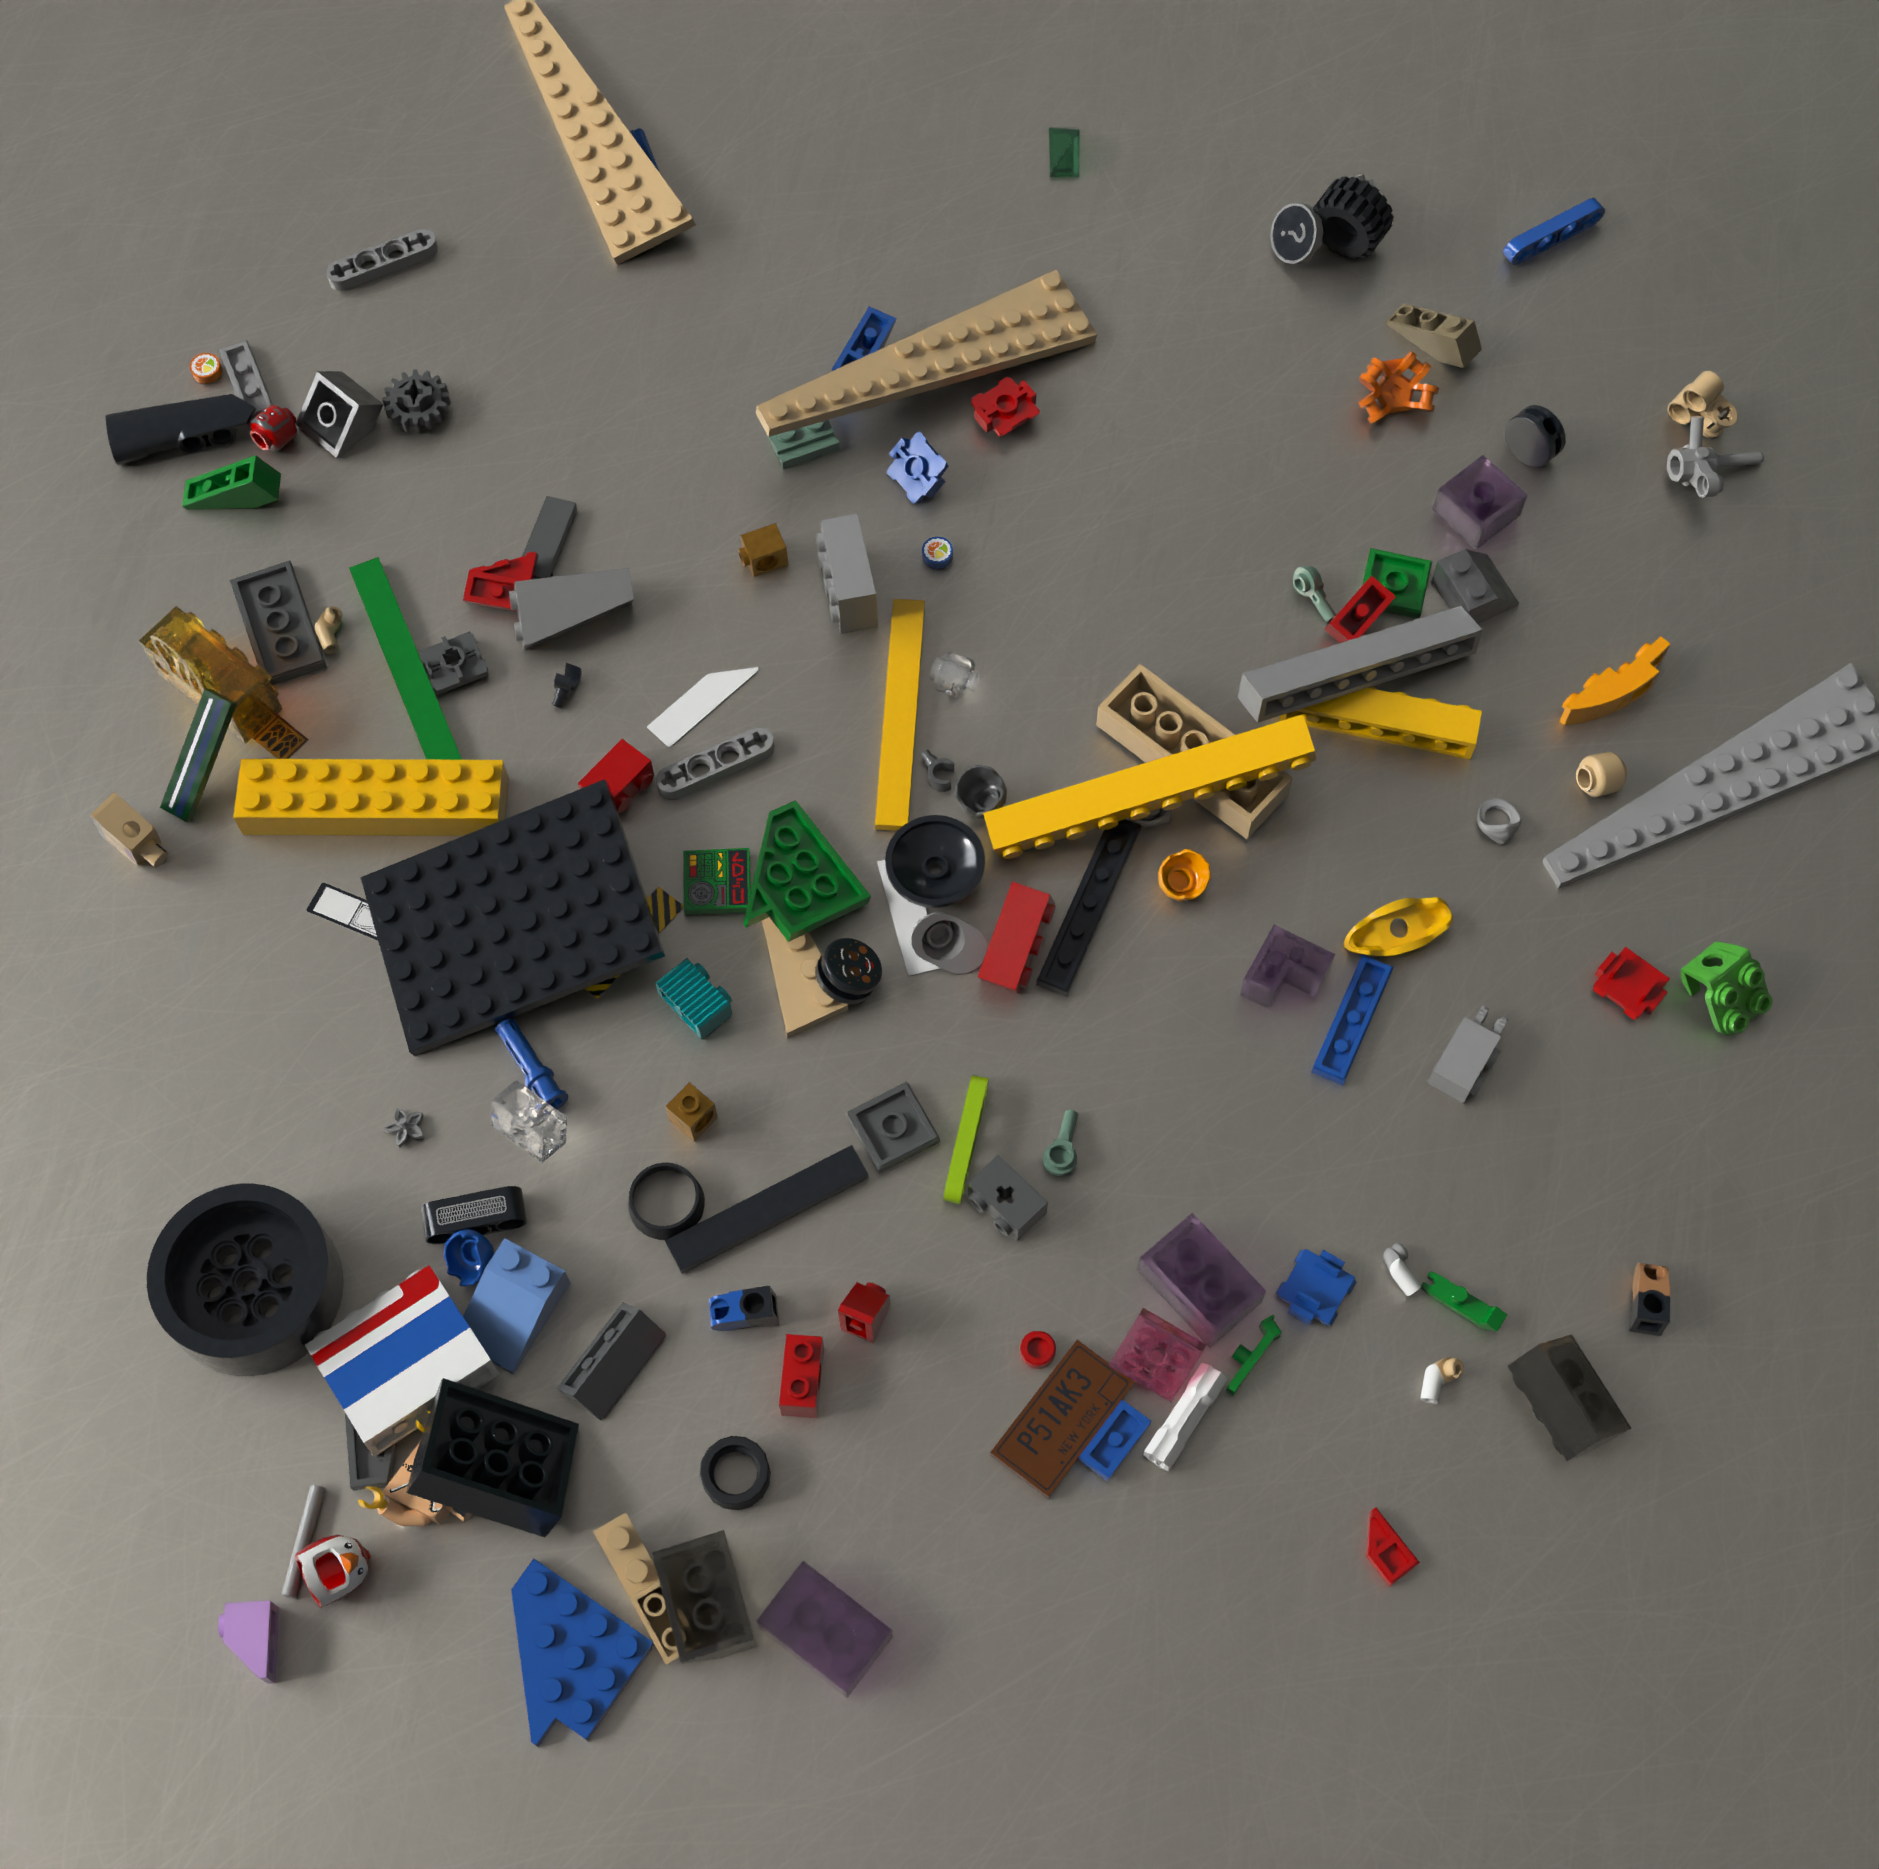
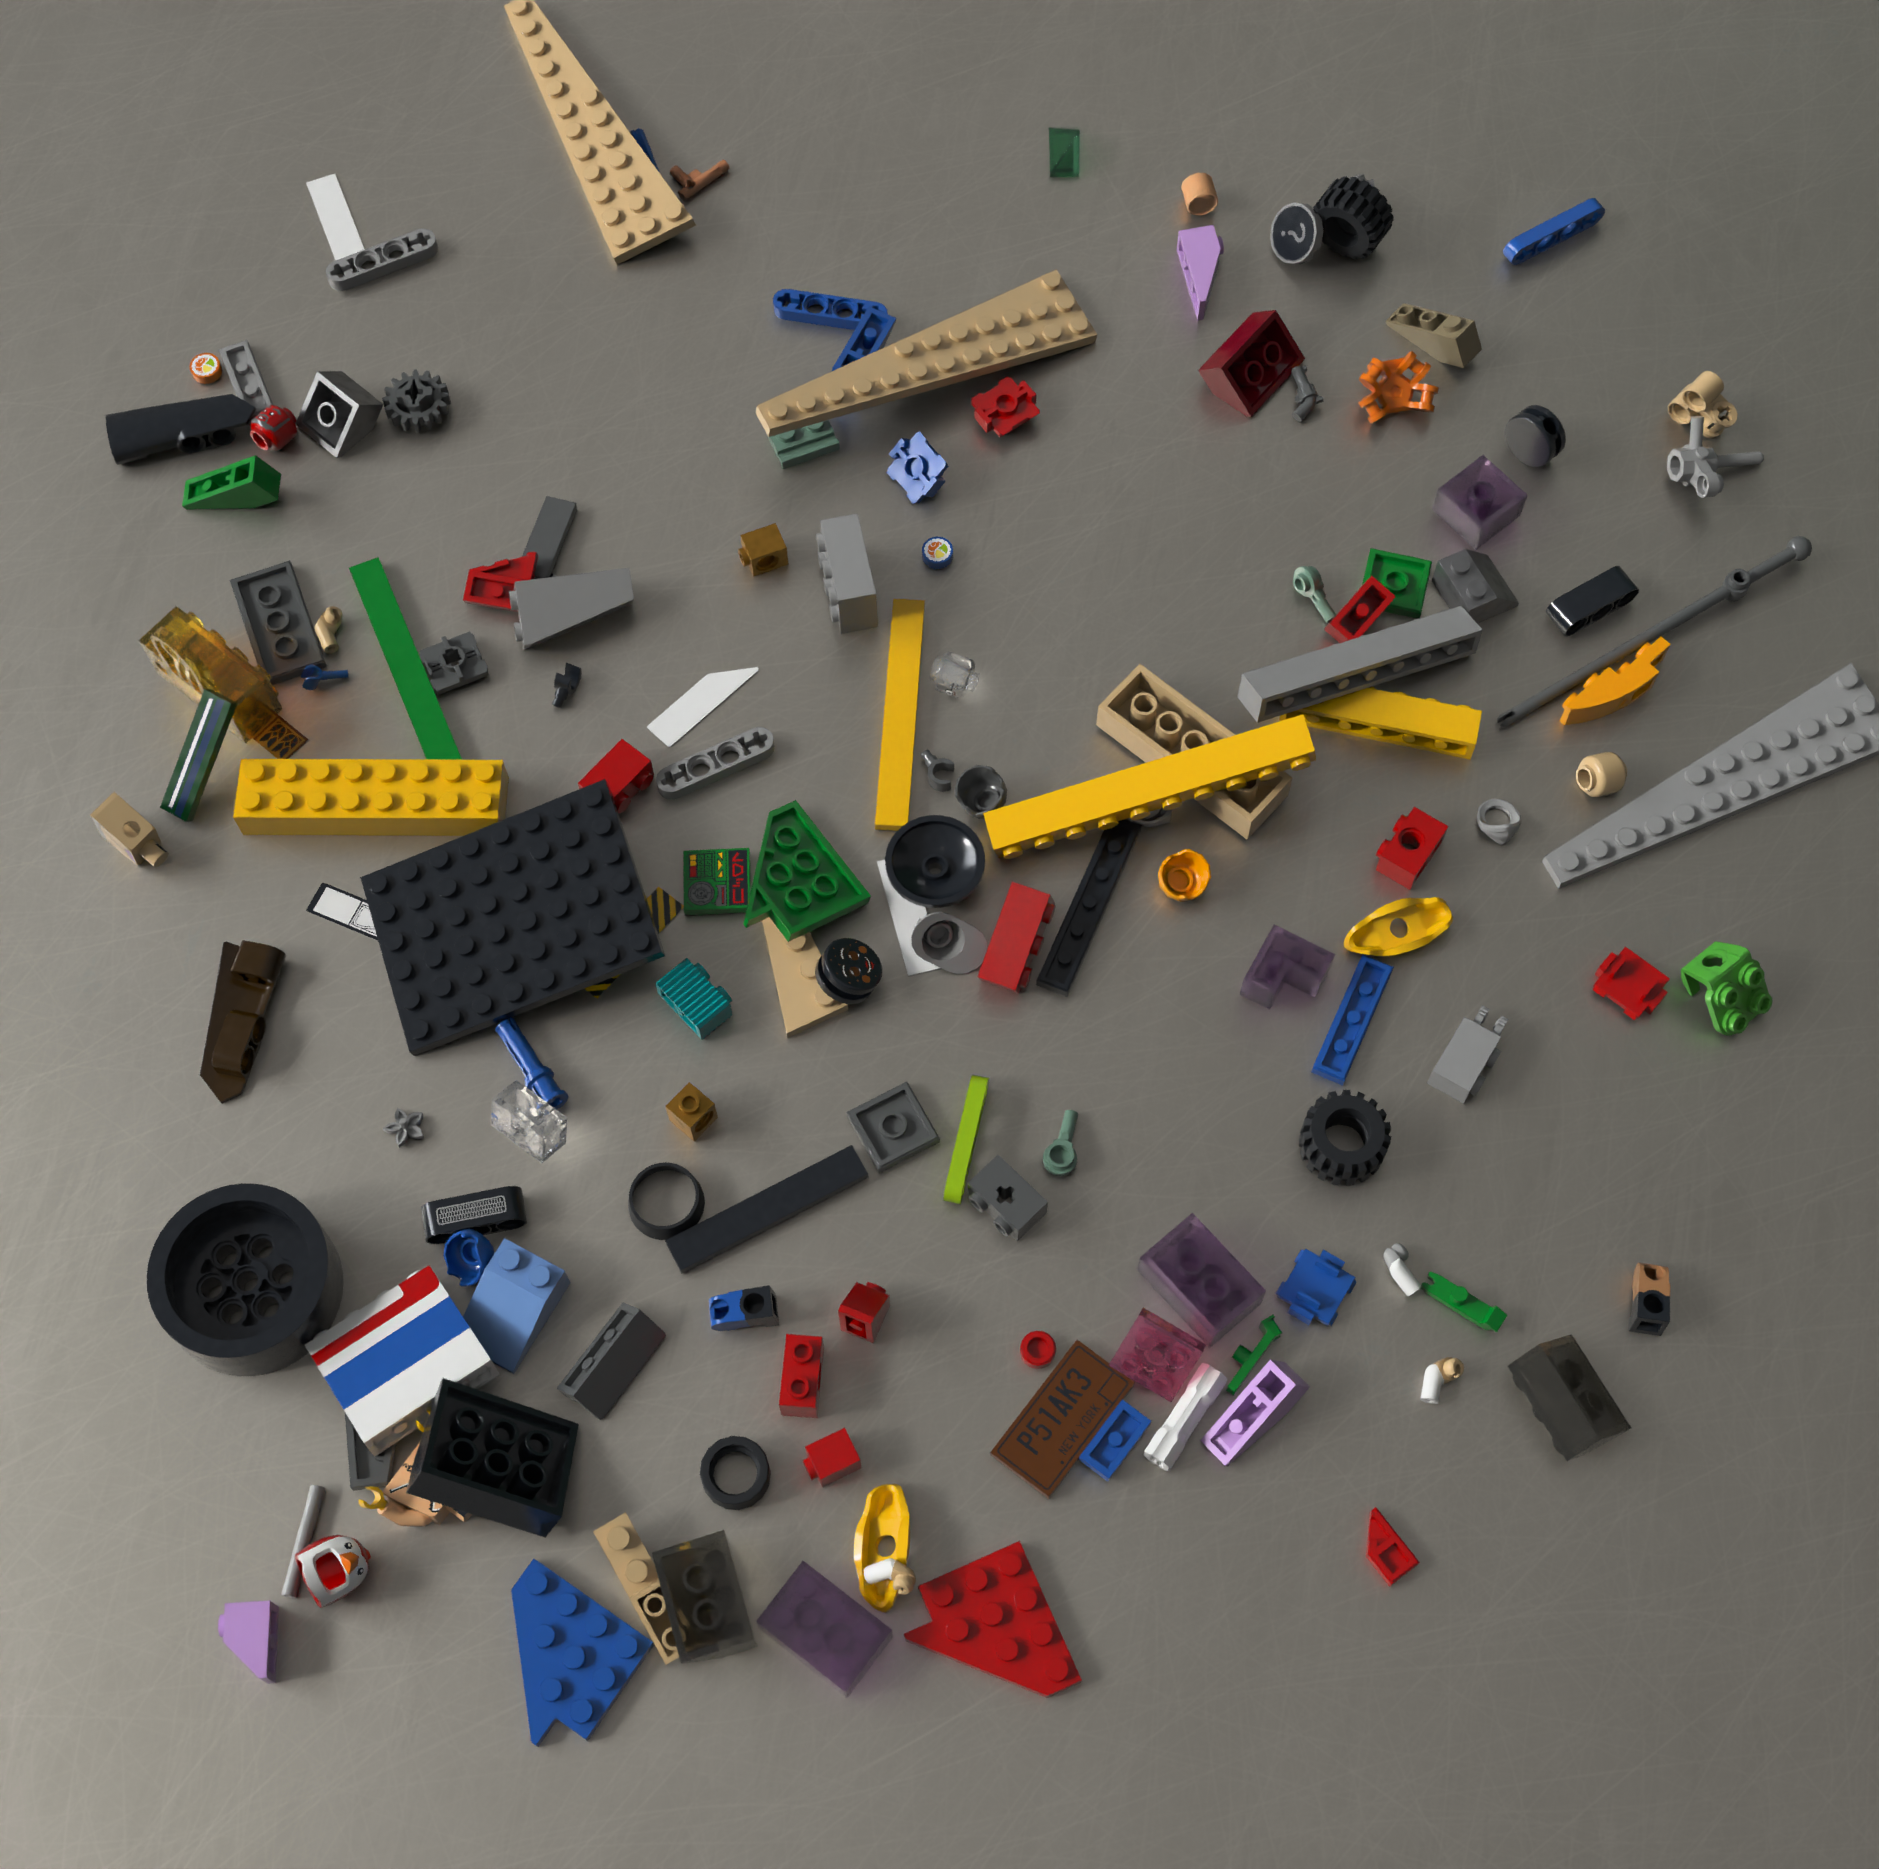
(237, 1015): none -> dark brown panel
(314, 674): none -> blue hand
(335, 216): none -> white sticker
(696, 179): none -> nougat hose
(828, 315): none -> blue beam
(831, 1458): none -> red brick
(883, 1516): none -> yellow piece
(900, 1574): none -> arm
(997, 1623): none -> red wing
(1199, 194): none -> light nougat piece
(1199, 258): none -> lavender slope
(1252, 362): none -> dark red slope
(1255, 1411): none -> lavender slope
(1306, 393): none -> dark grey piece
(1360, 1116): none -> black tyre
(1405, 864): none -> red brick
(1592, 601): none -> black beam
(1733, 588): none -> dark grey bar

